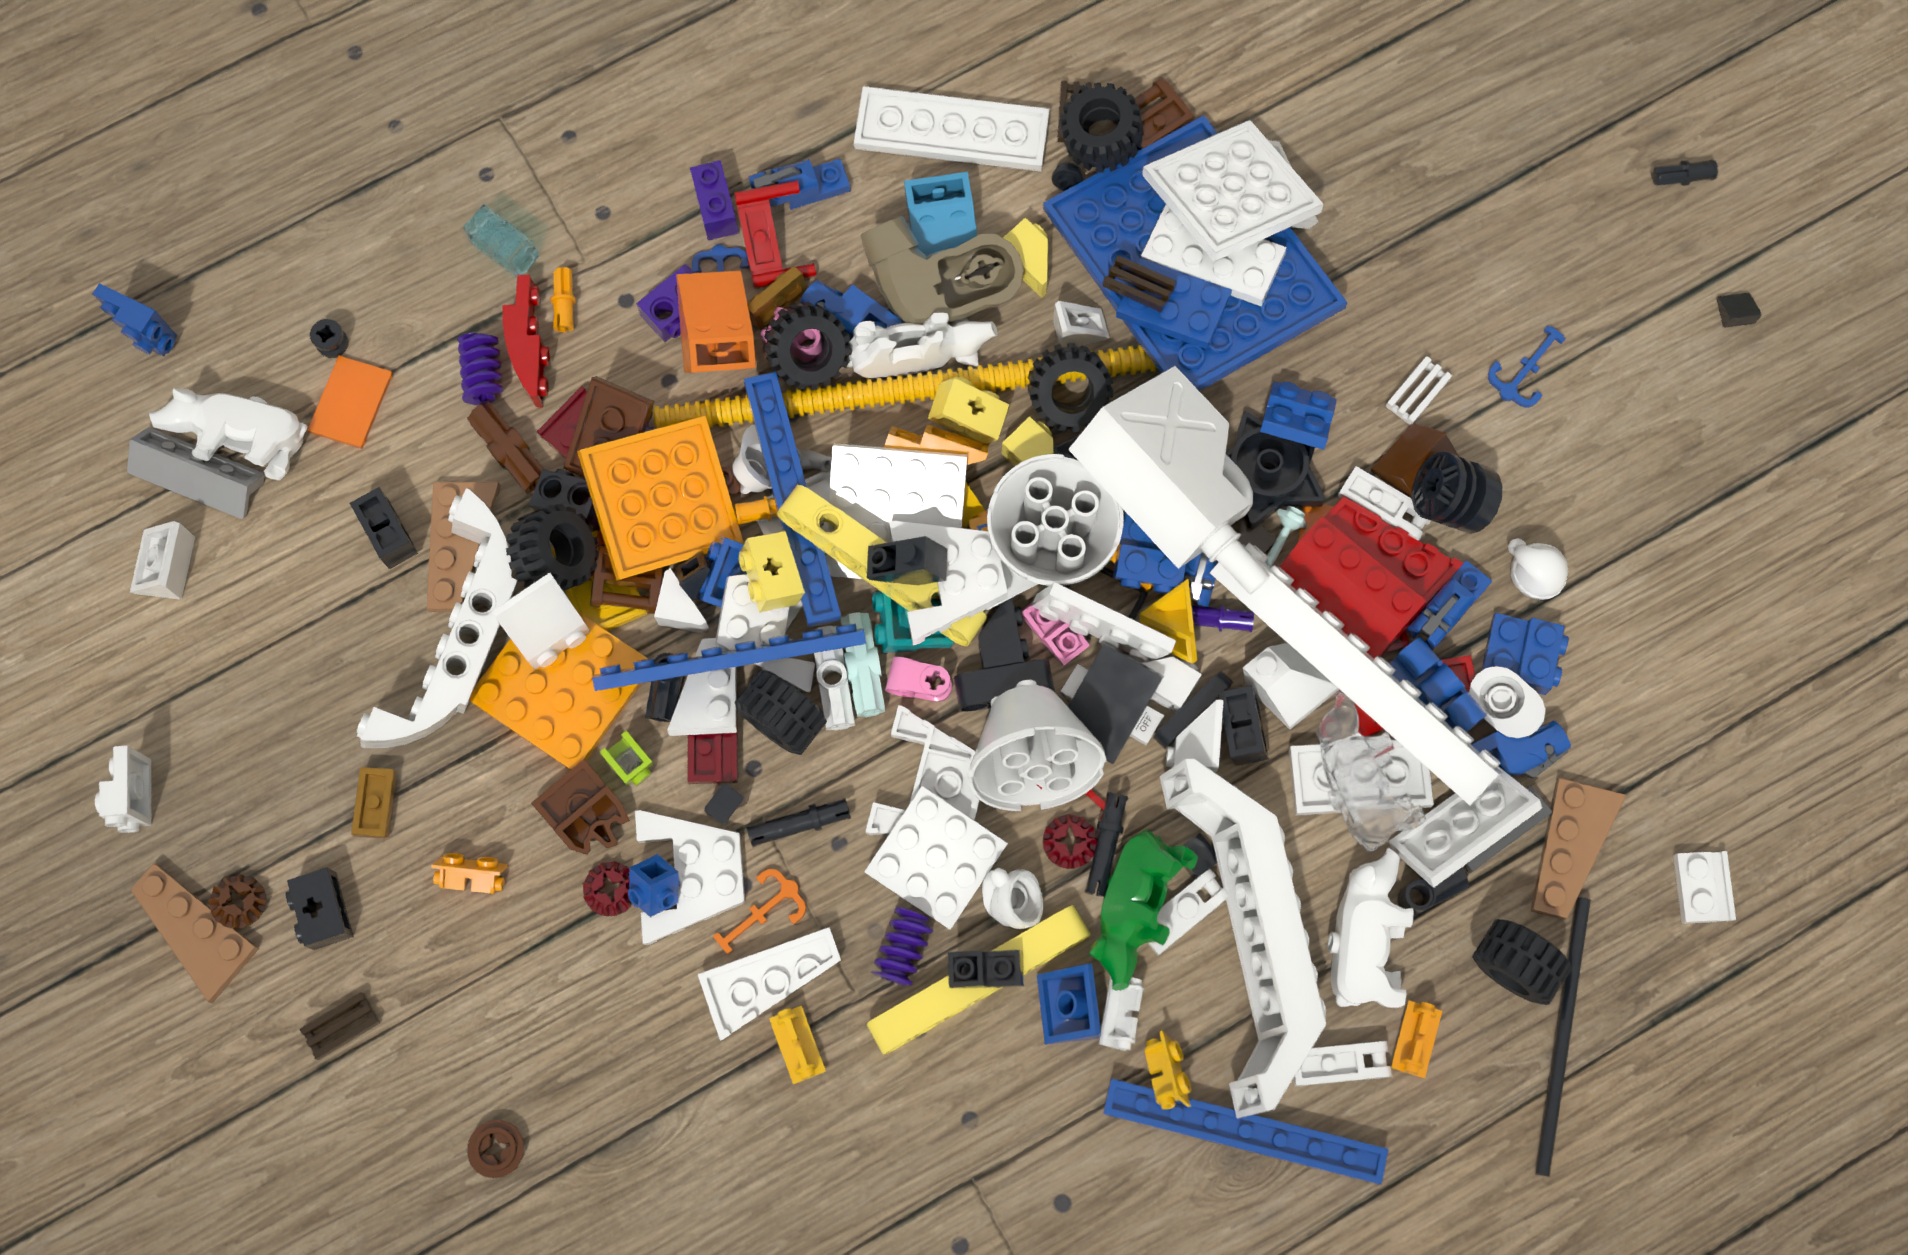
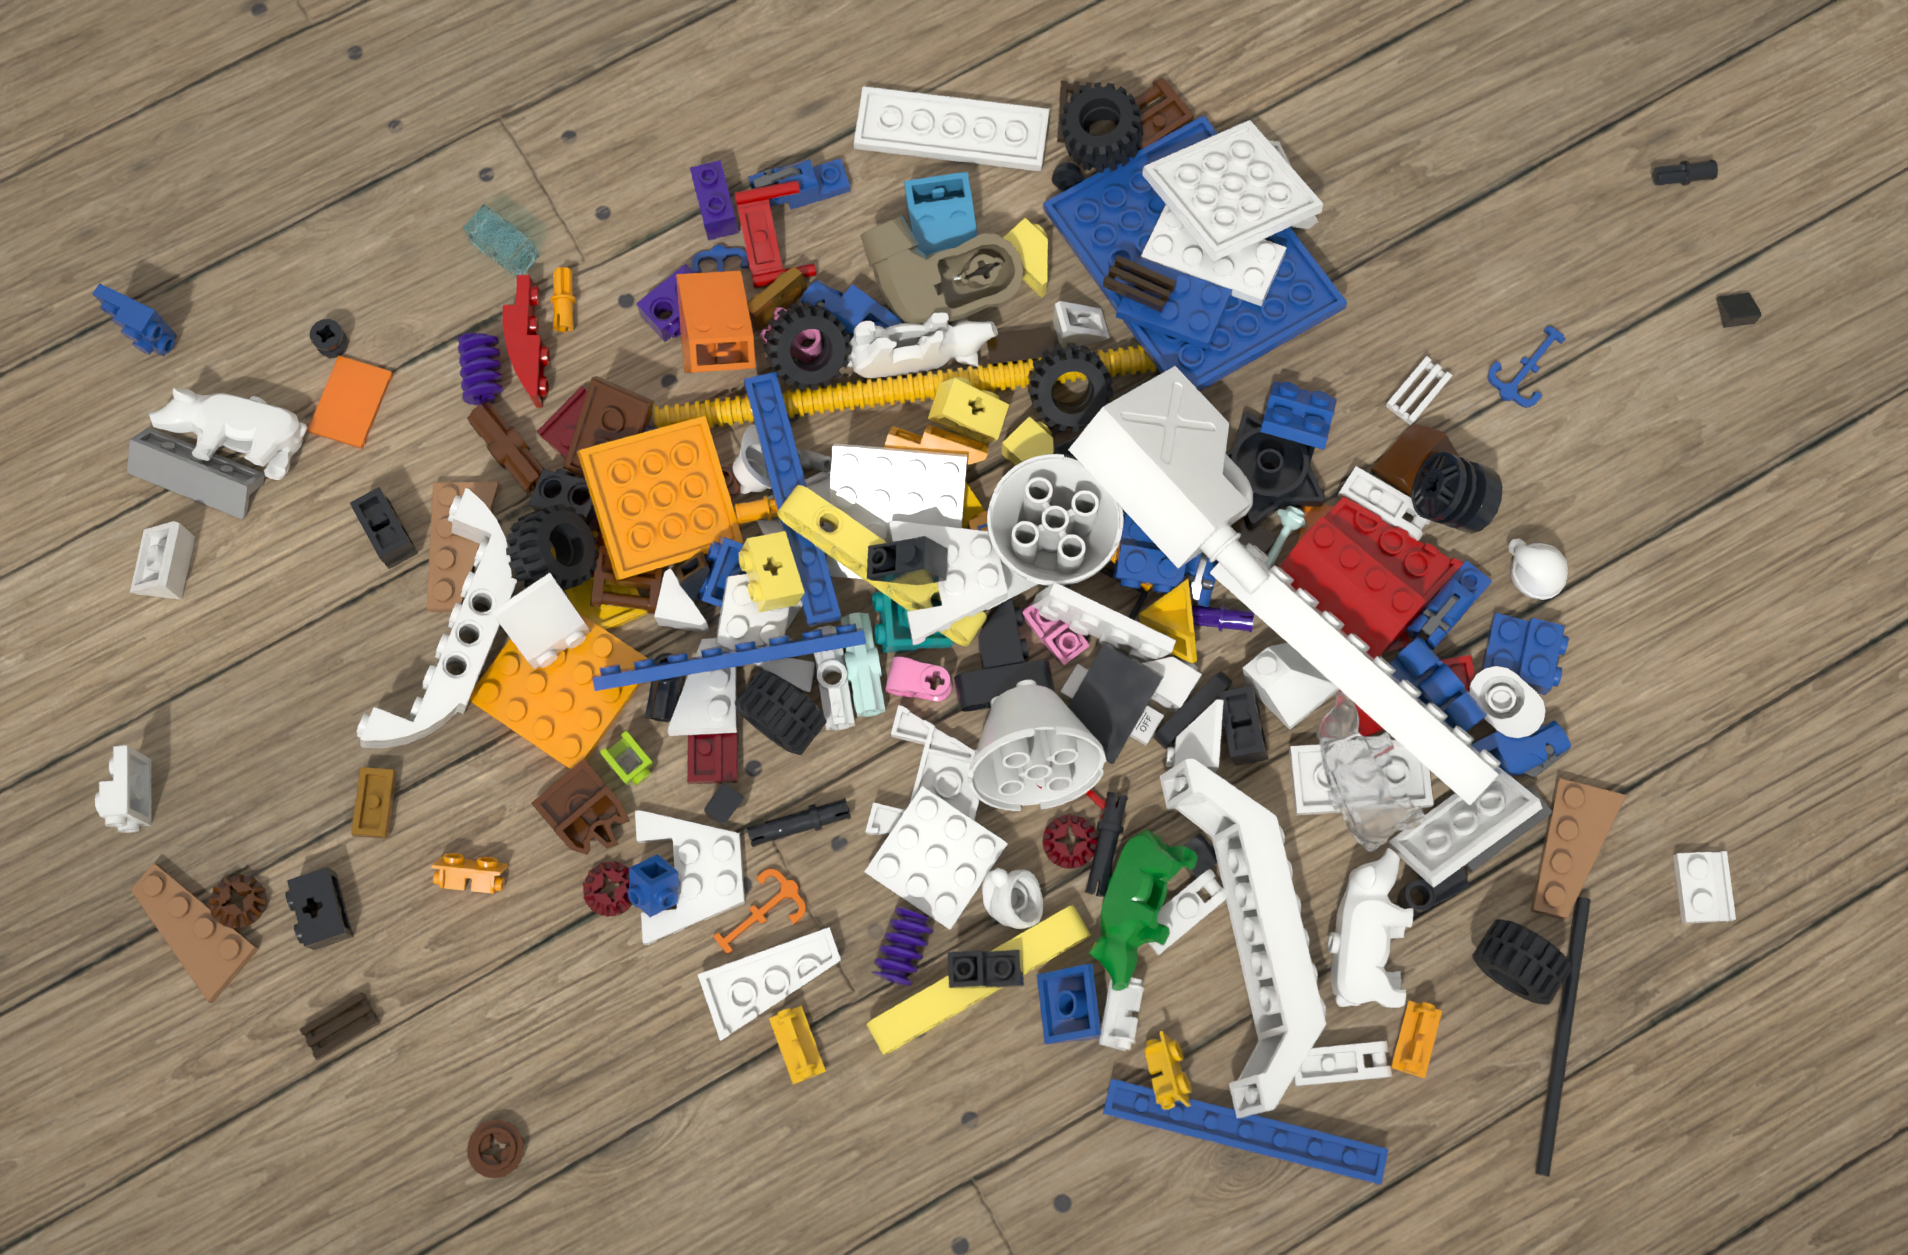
(1019, 345): none -> dark brown tile

